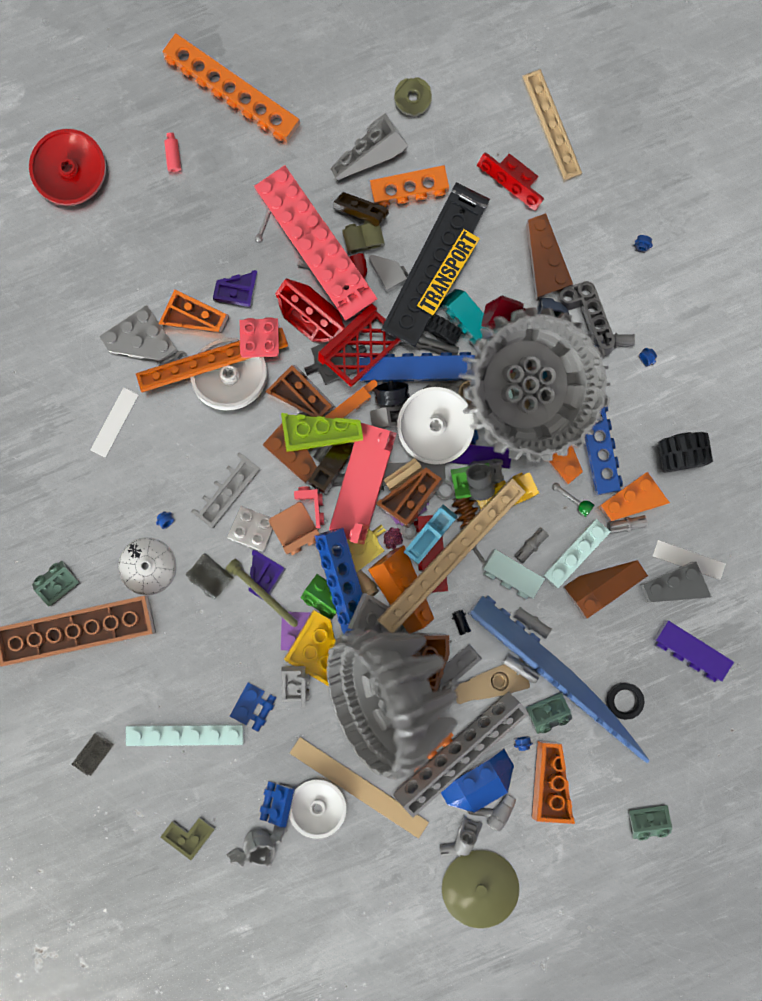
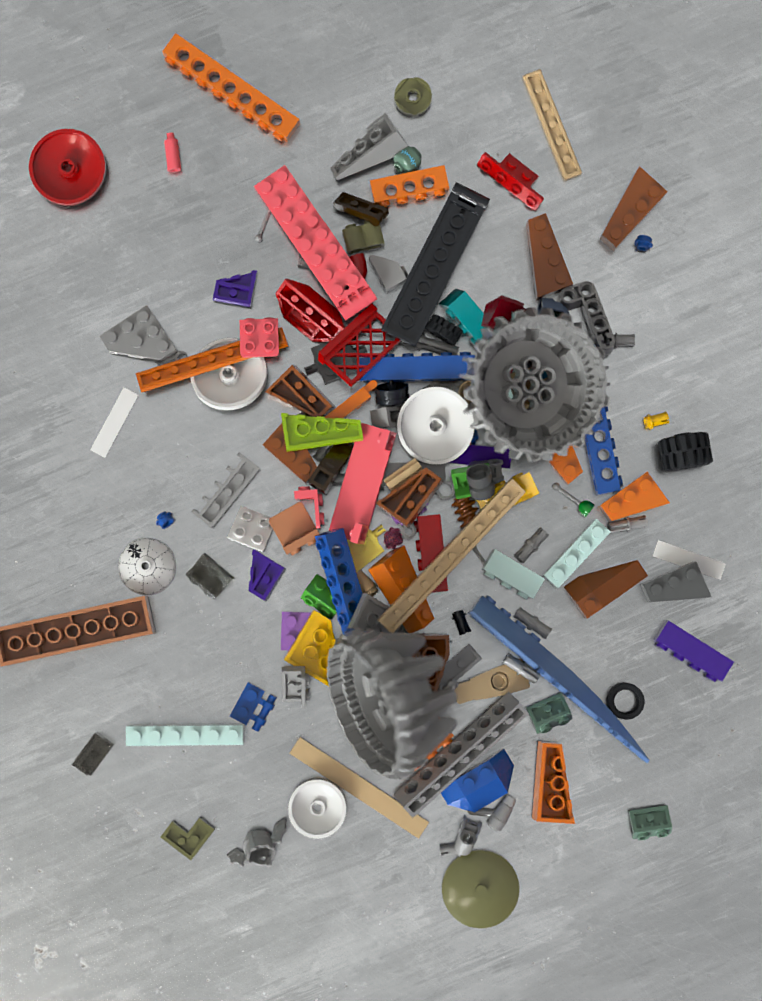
(54, 583): sand green bracket -> none
(192, 314): orange wedge -> none
(235, 568): olive piece -> none
(281, 804): blue plate -> none
(407, 160): none -> sand green head
(430, 534): medium azure slope -> none
(448, 272): sticker -> none
(523, 743): blue plate -> none
(634, 206): none -> dark orange wedge
(648, 356): blue plate -> none
(656, 420): none -> yellow pin

